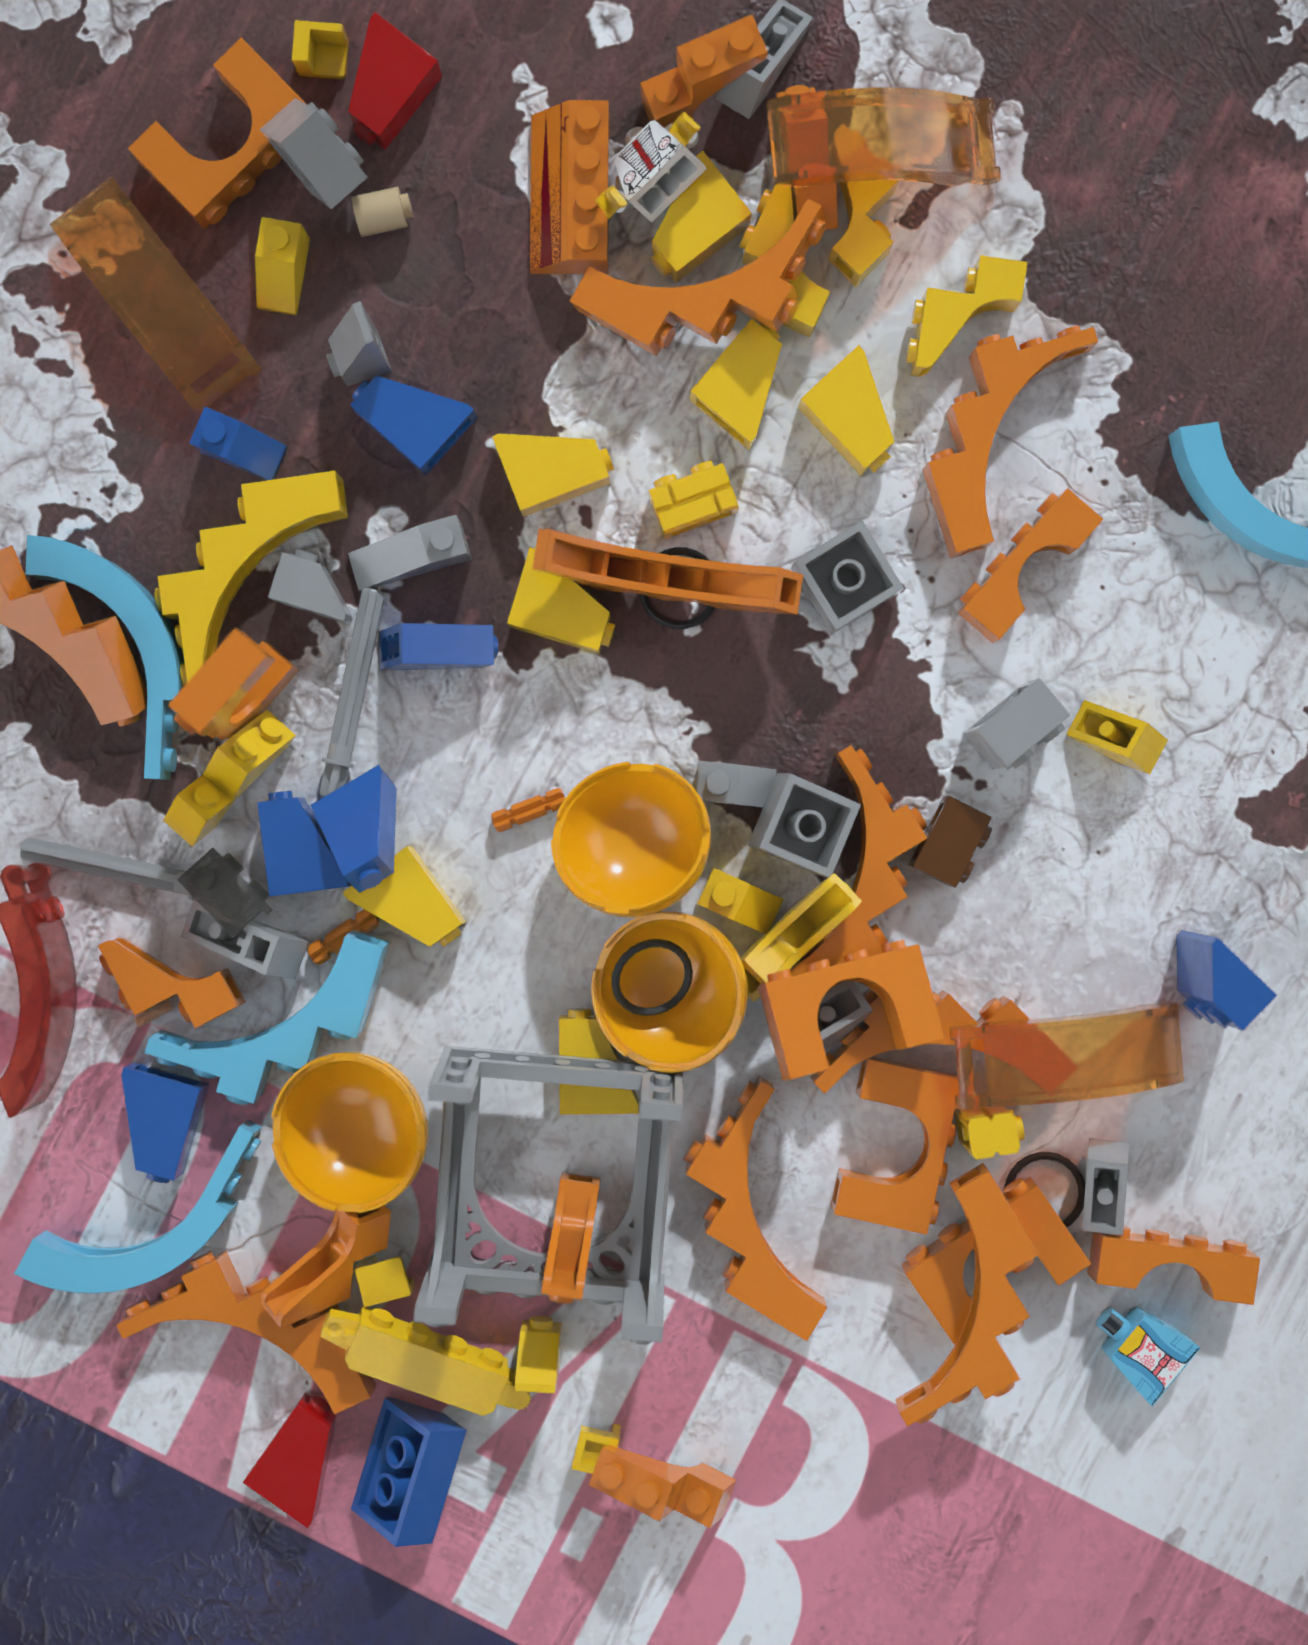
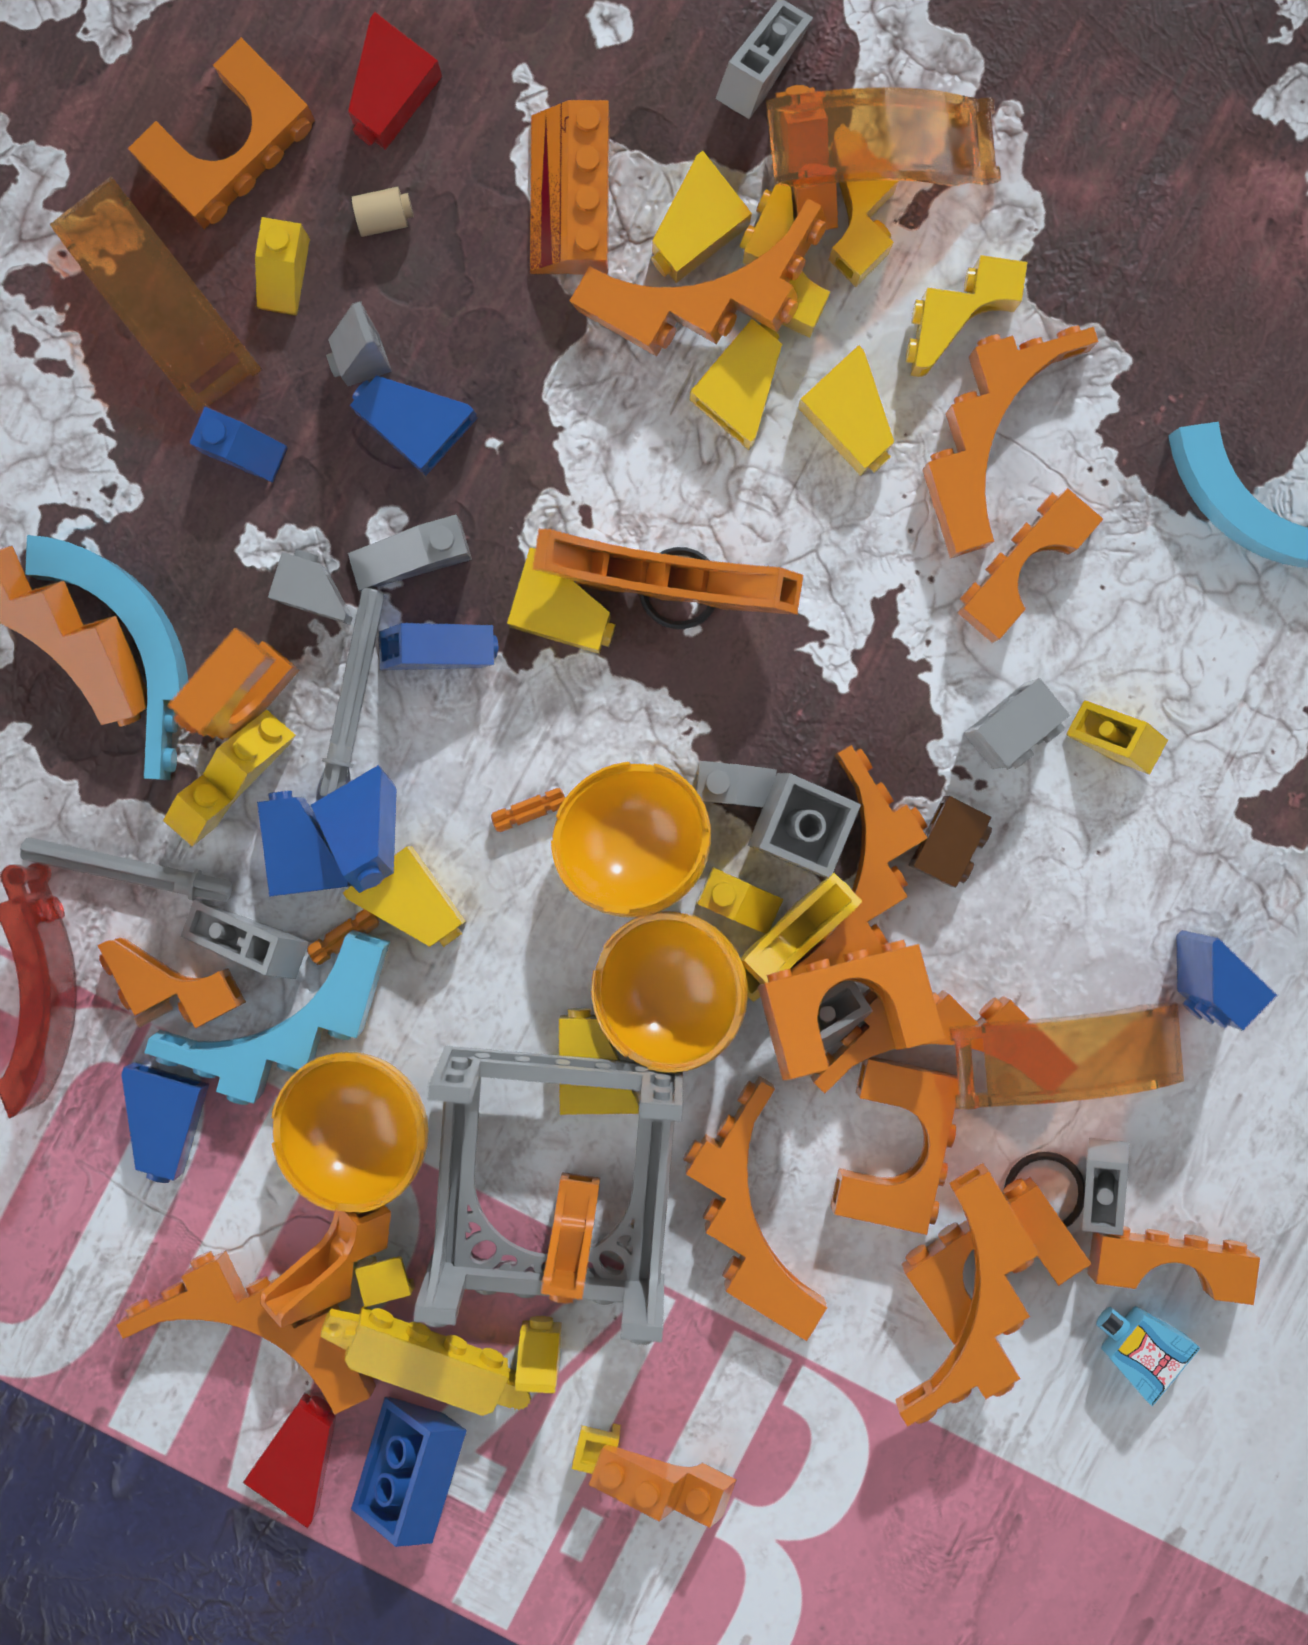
(90, 1269): medium azure arch -> none
(223, 892): clear smoke bracket -> none
(273, 515): yellow arch -> none
(313, 151): light grey brick -> none
(320, 49): yellow panel -> none
(551, 468): yellow slope -> none
(637, 948): black tyre -> none
(653, 168): torso -> none
(692, 499): yellow brick -> none
(703, 69): orange arch -> none
(847, 577): light grey brick -> none
(989, 1131): yellow brick -> none

